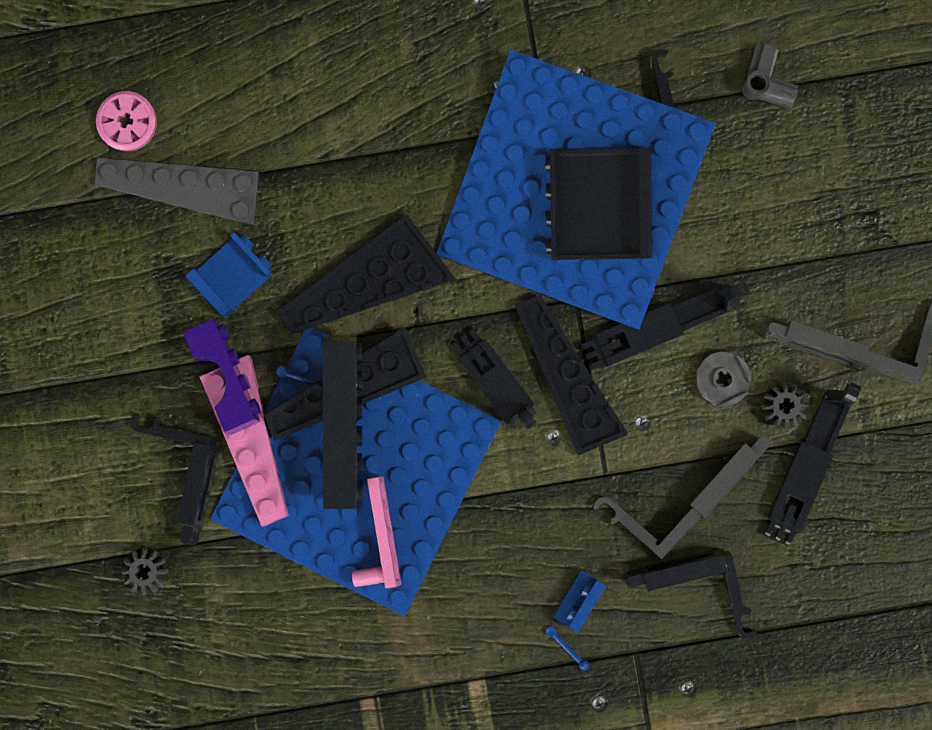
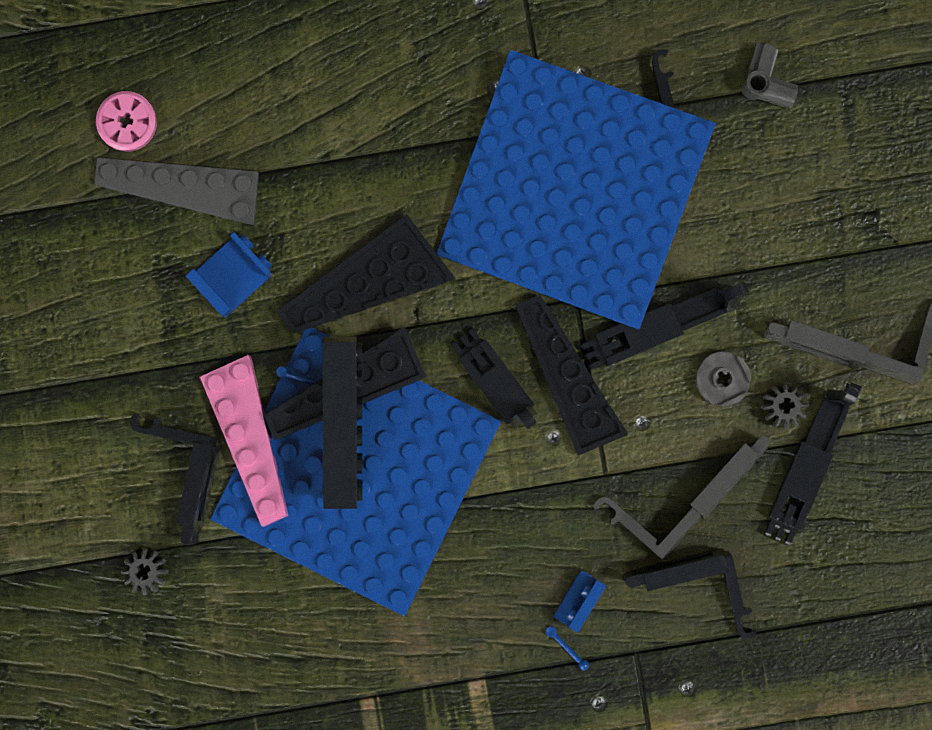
(236, 407): dark purple arch -> none
(389, 571): bright pink piece -> none
(599, 204): black panel -> none

